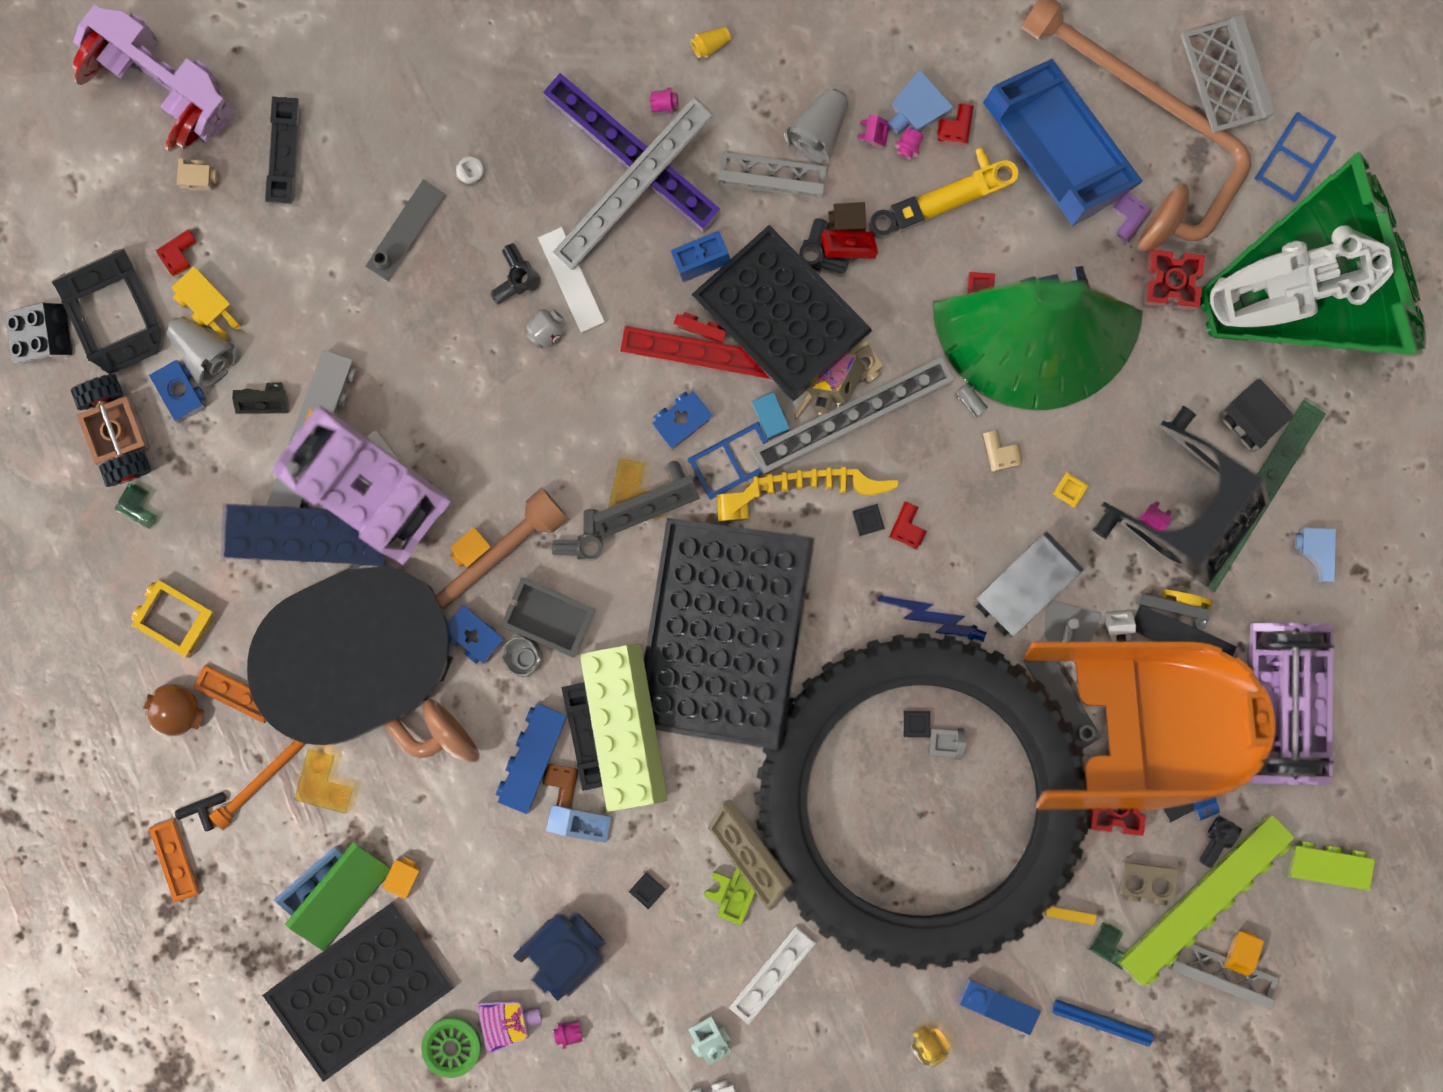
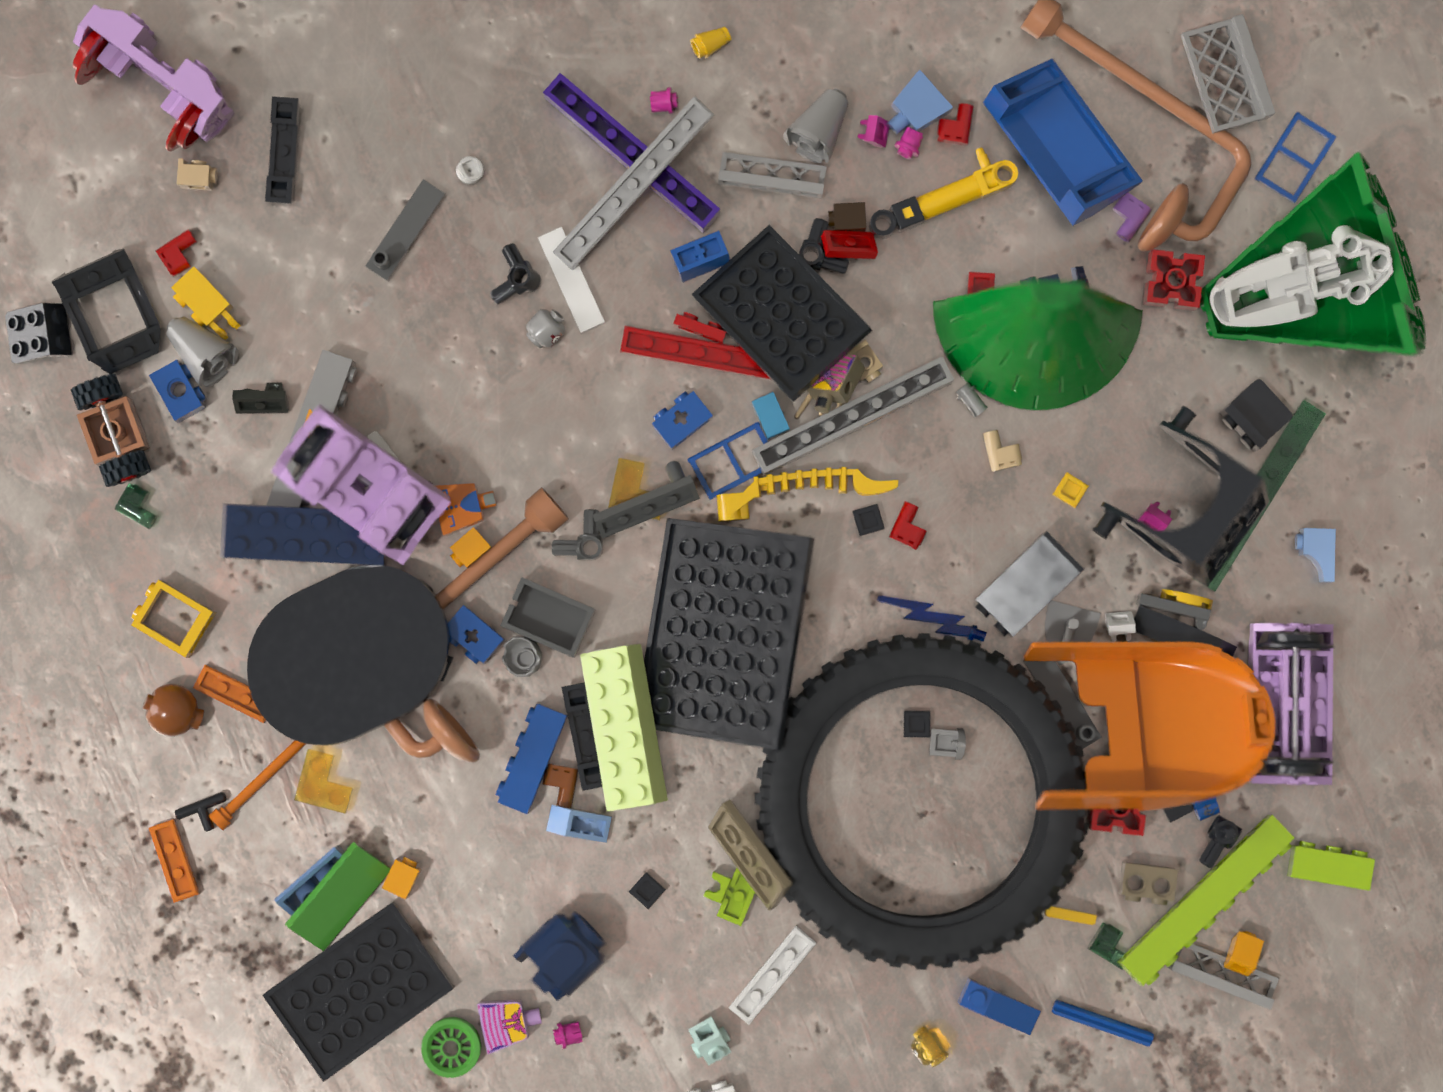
(464, 507): none -> orange torso

